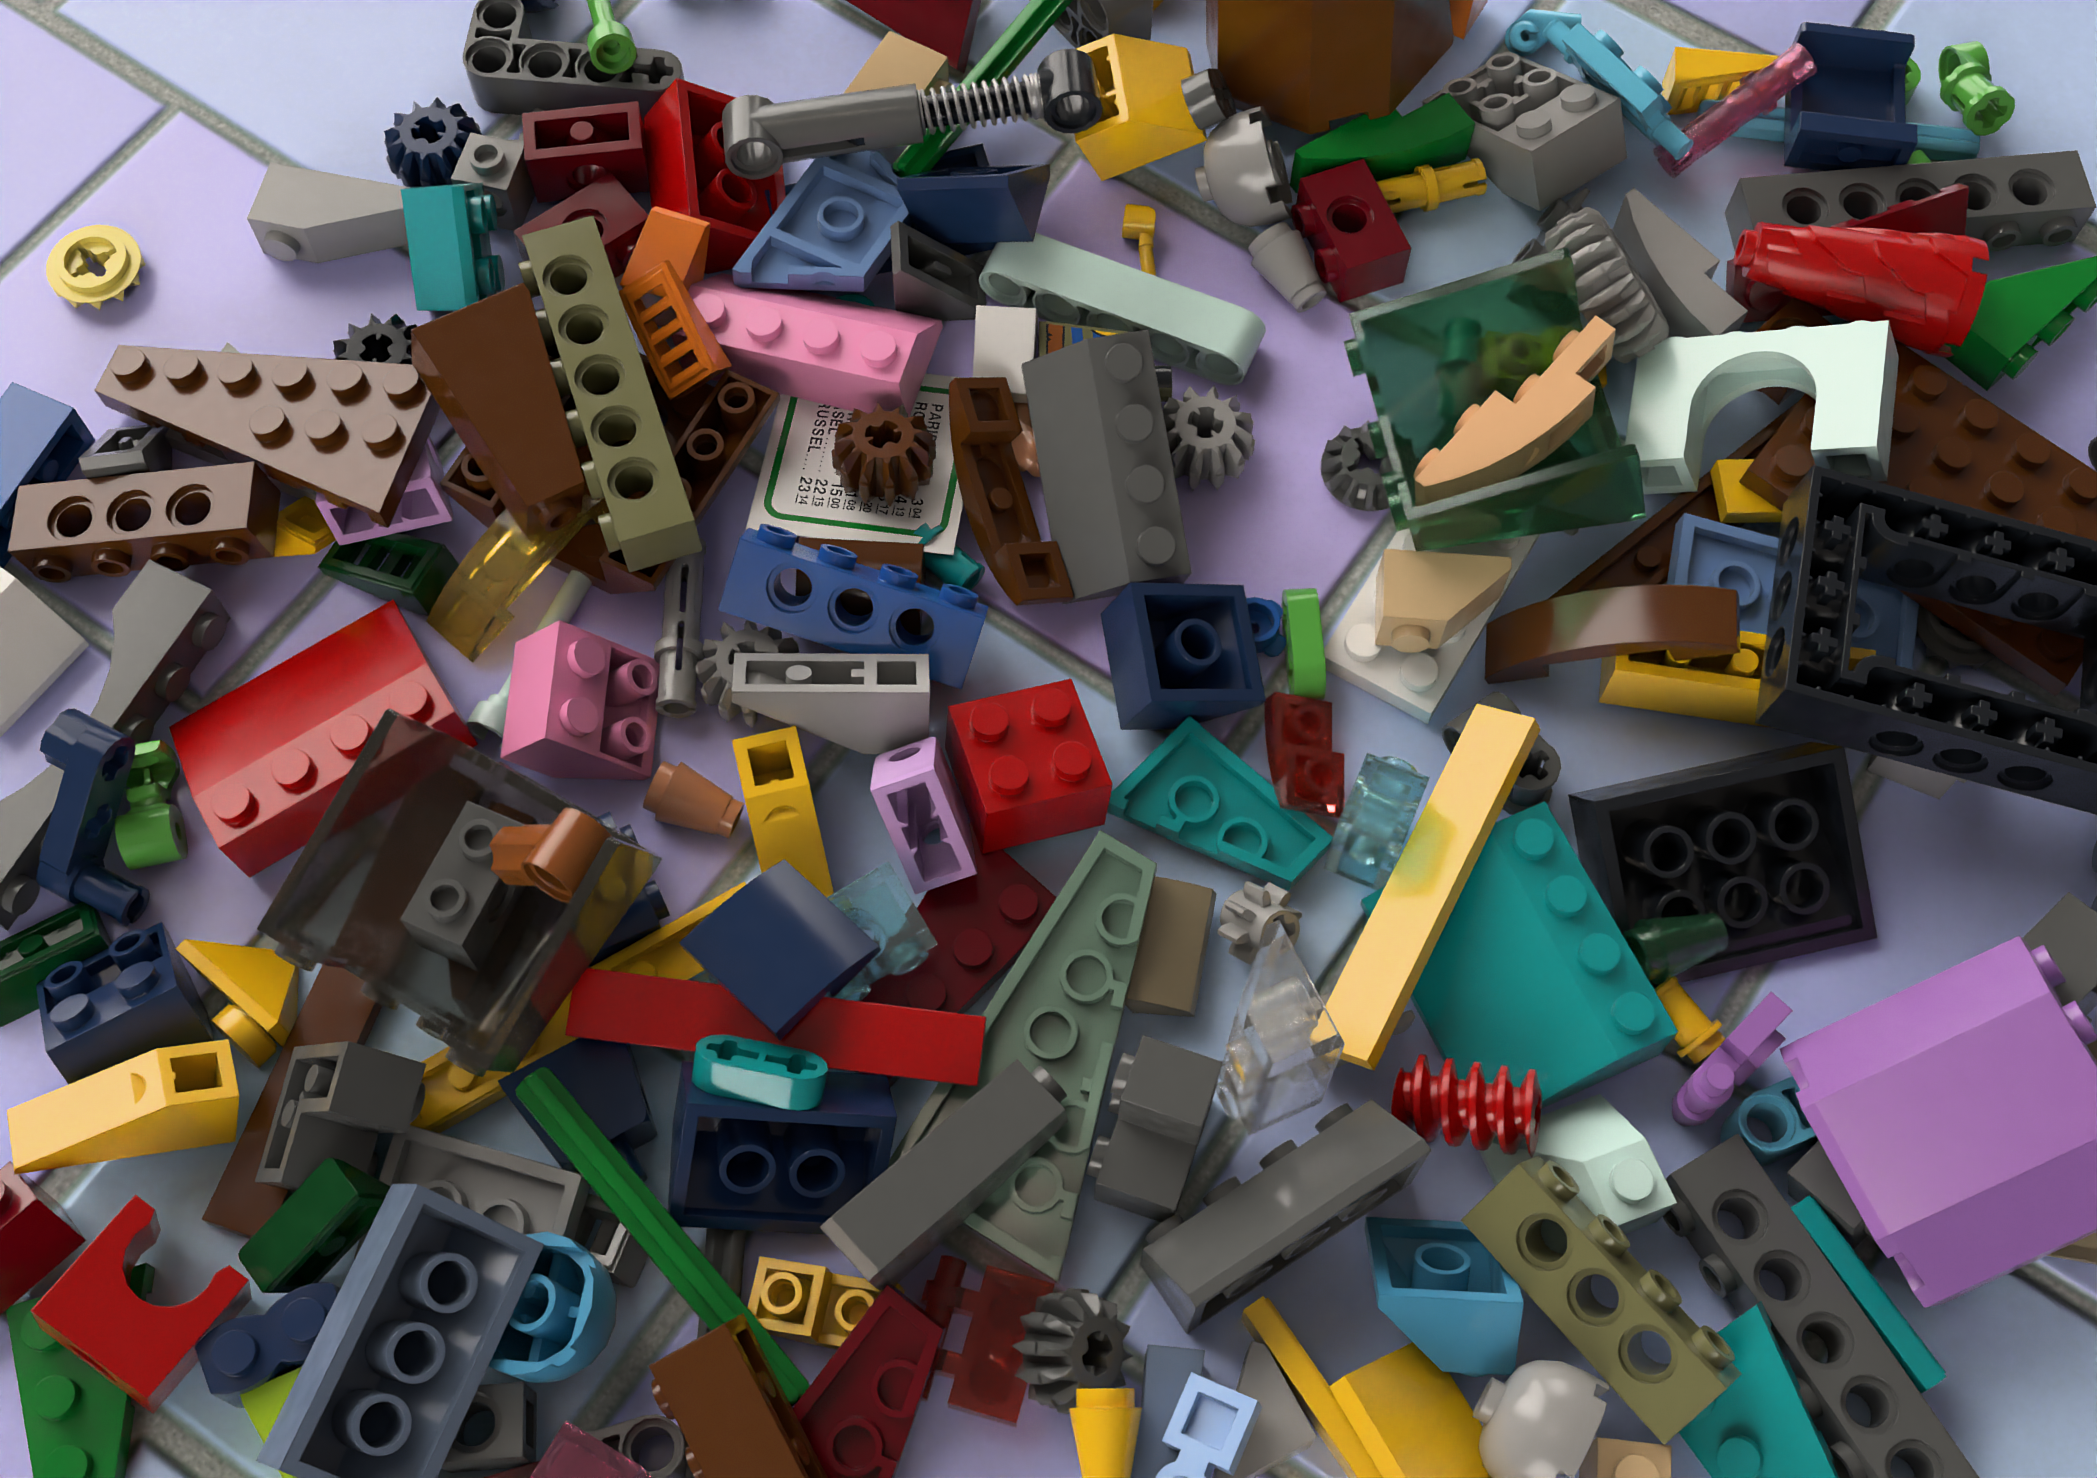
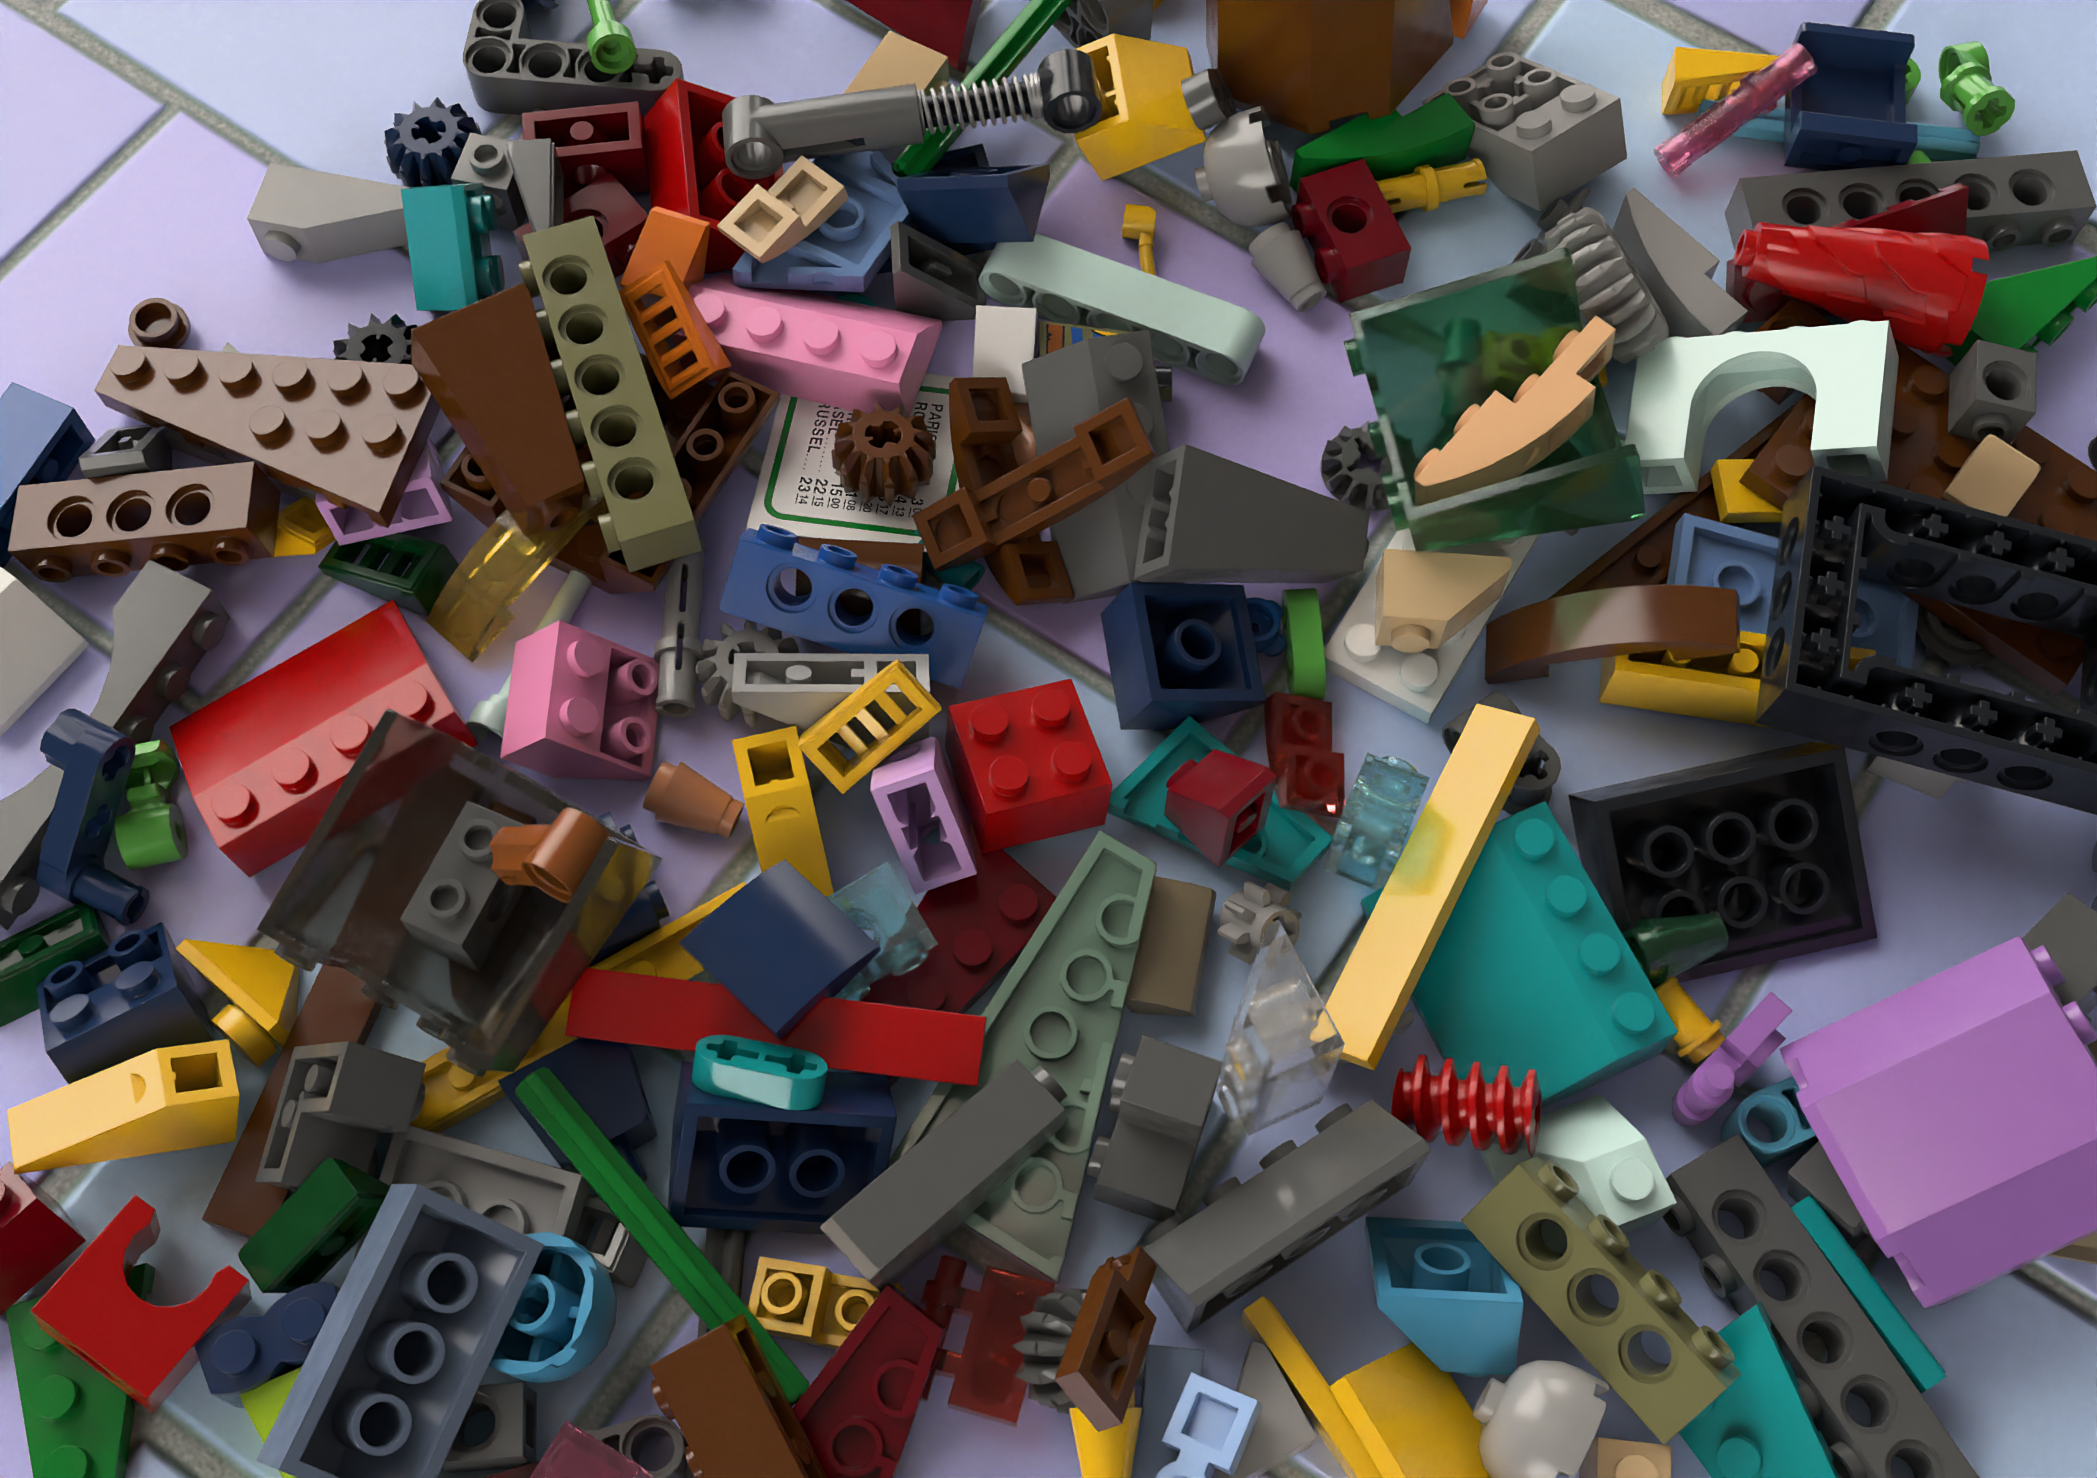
(104, 244): light yellow gear -> none
(158, 324): none -> reddish brown plate
(539, 181): none -> slope
(786, 214): none -> tan slope
(832, 762): none -> yellow slope
(1038, 493): none -> reddish brown slope
(1109, 1339): none -> reddish brown hinge
(1208, 437): light grey gear -> none
(1219, 802): none -> dark red slope
(1239, 525): none -> dark grey slope
(1525, 33): medium azure arm -> none
(1602, 67): medium azure plate -> none
(1992, 392): none -> dark grey brick
(1992, 477): none -> tan slope

